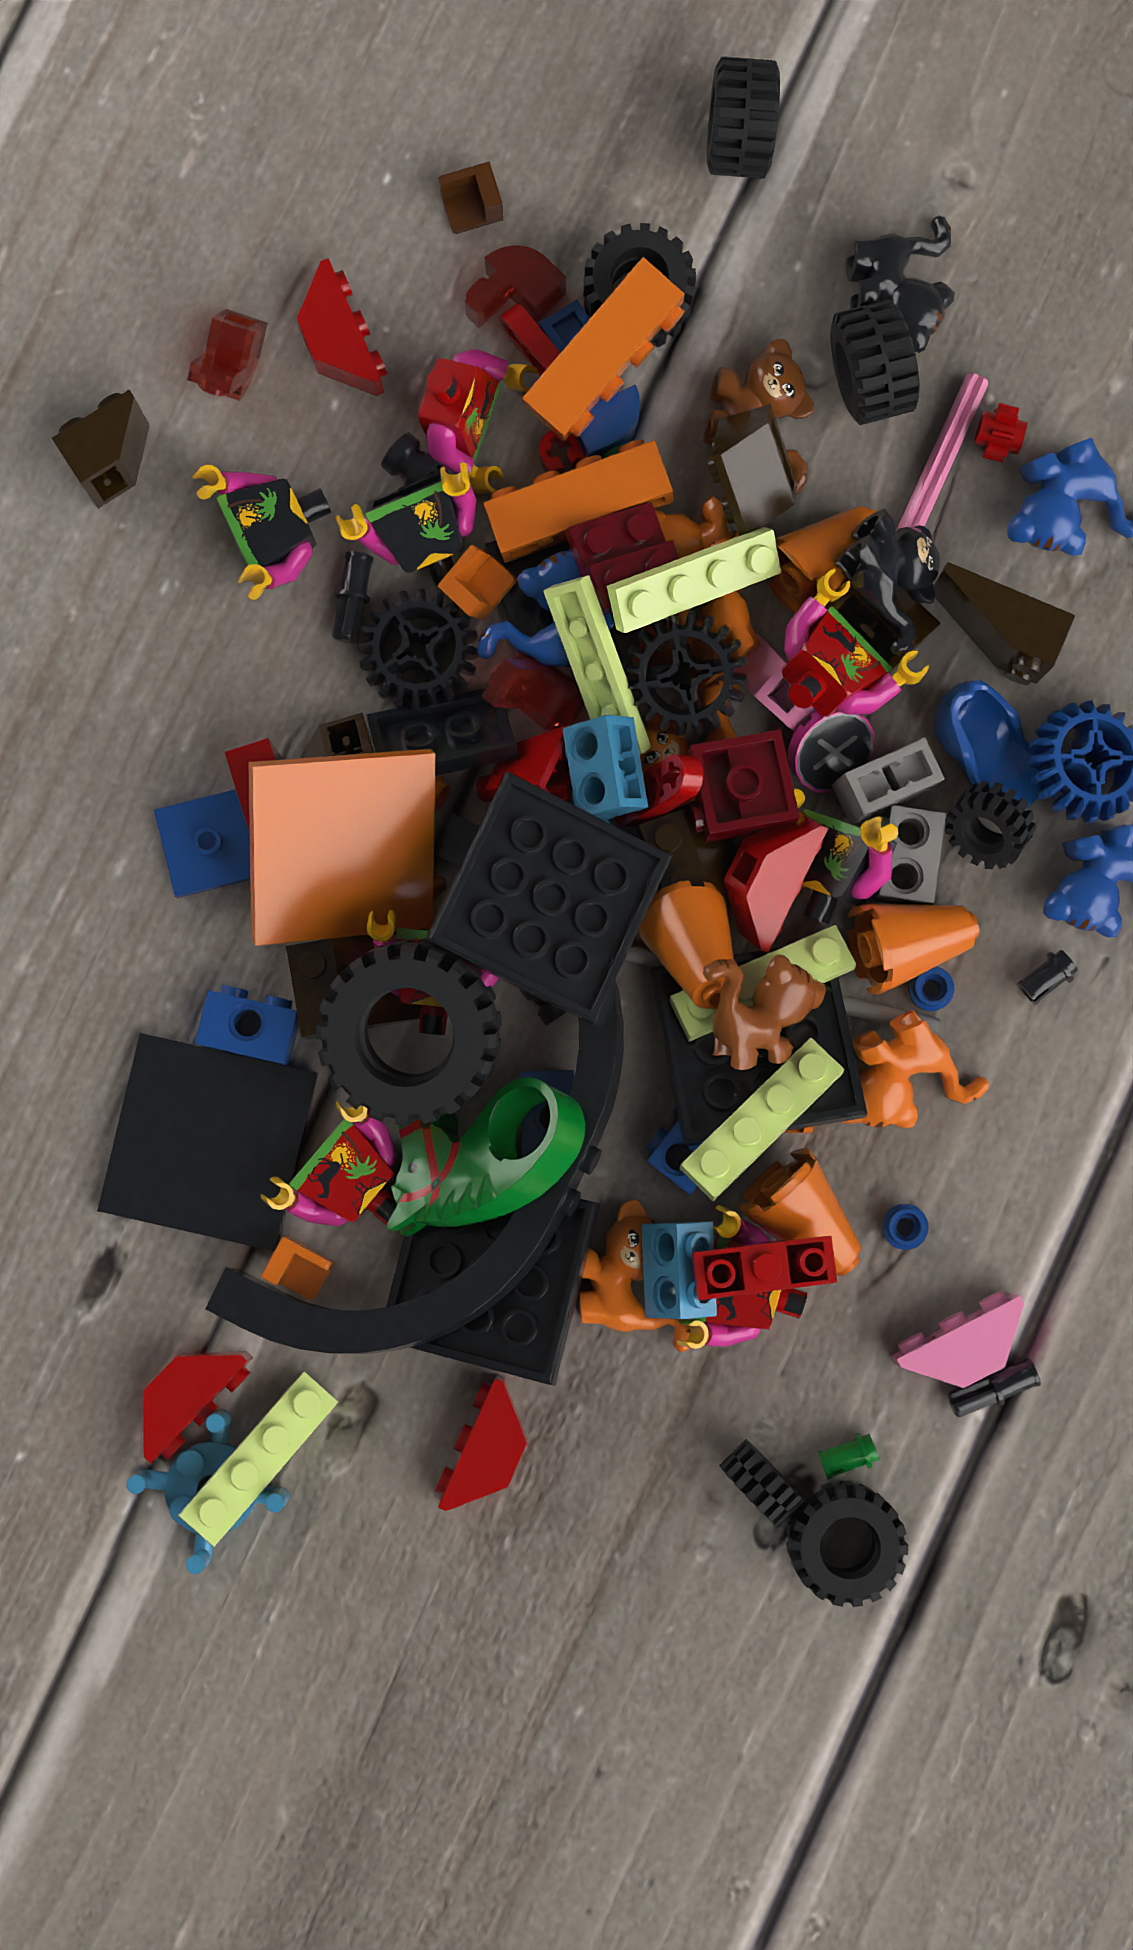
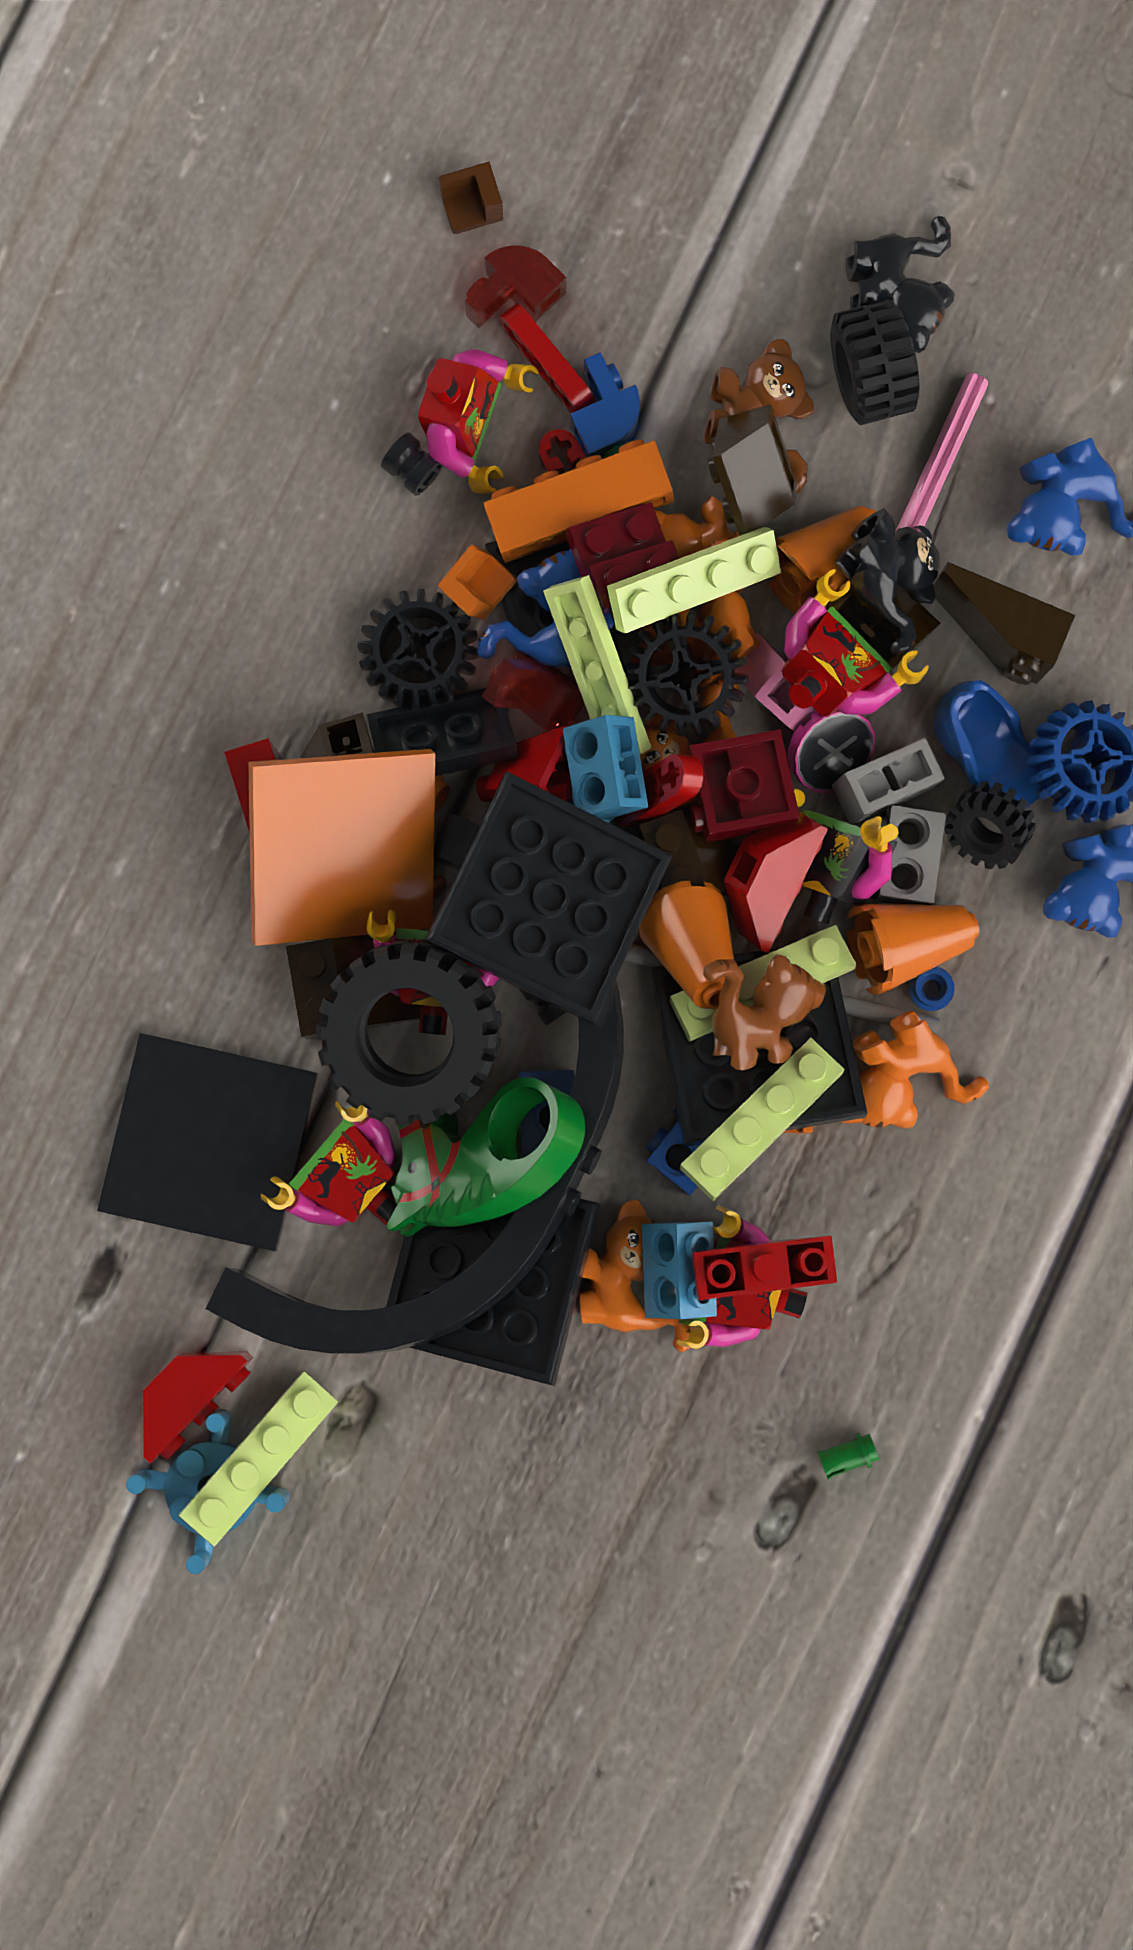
(106, 446): dark brown slope -> none
(205, 843): blue plate -> none
(221, 1030): blue brick -> none
(230, 355): clear red brick -> none
(266, 523): torso -> none
(298, 1267): orange panel -> none
(337, 334): red slope -> none
(352, 597): black axle -> none
(417, 522): torso -> none
(487, 1449): red slope -> none
(564, 324): blue plate -> none
(604, 349): orange brick -> none
(622, 254): black tyre -> none
(743, 117): black tyre -> none
(761, 1483): black tyre -> none
(801, 1204): orange cone -> none
(869, 1576): black tyre -> none
(919, 1226): blue plate -> none
(966, 1345): bright pink slope -> none
(994, 1388): black axle -> none
(1000, 432): red gear -> none
(1048, 976): black pin -> none

